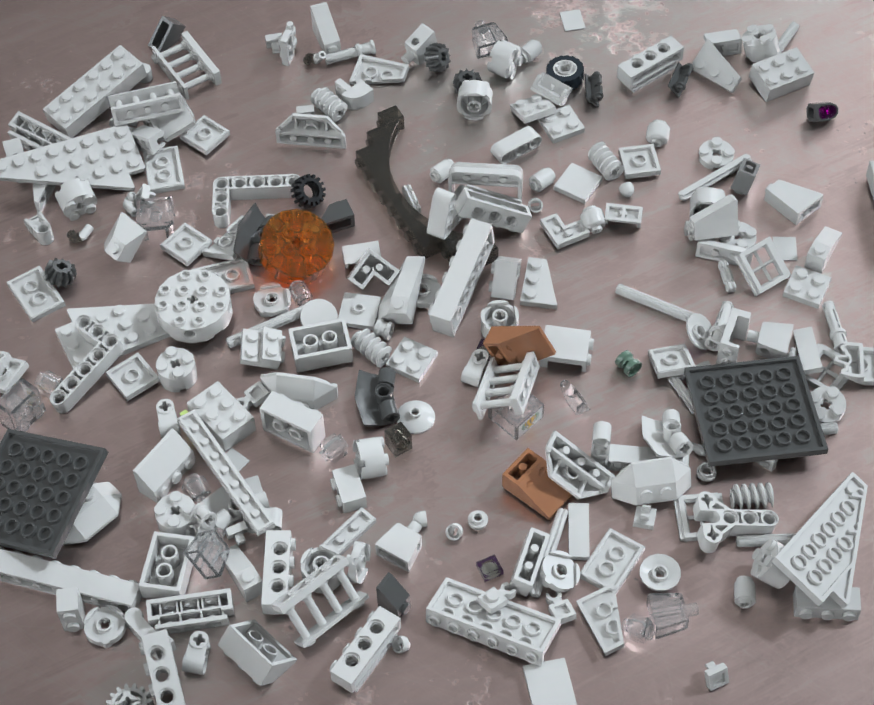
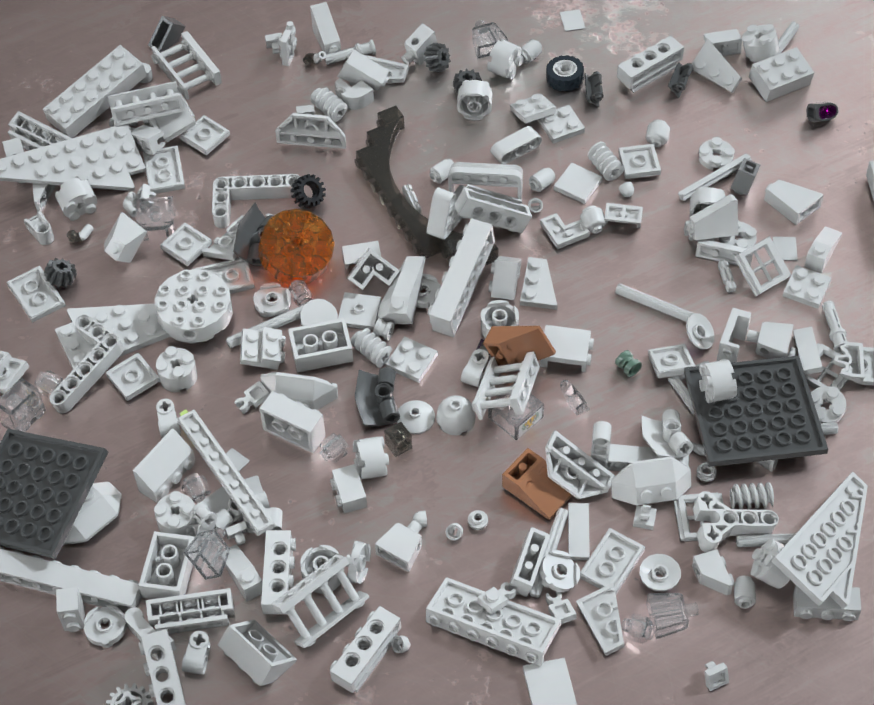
(223, 415): white brick -> none
(339, 216): dark grey slope -> none
(351, 531): white tile -> none
(362, 68): none -> white slope
(393, 596): dark grey slope -> none
(455, 415): none -> white cylinder
(489, 568): clear smoke tile -> none
(551, 89): white hinge -> none
(712, 572): none -> white slope
(717, 330): white pin -> none
(717, 381): none -> white brick

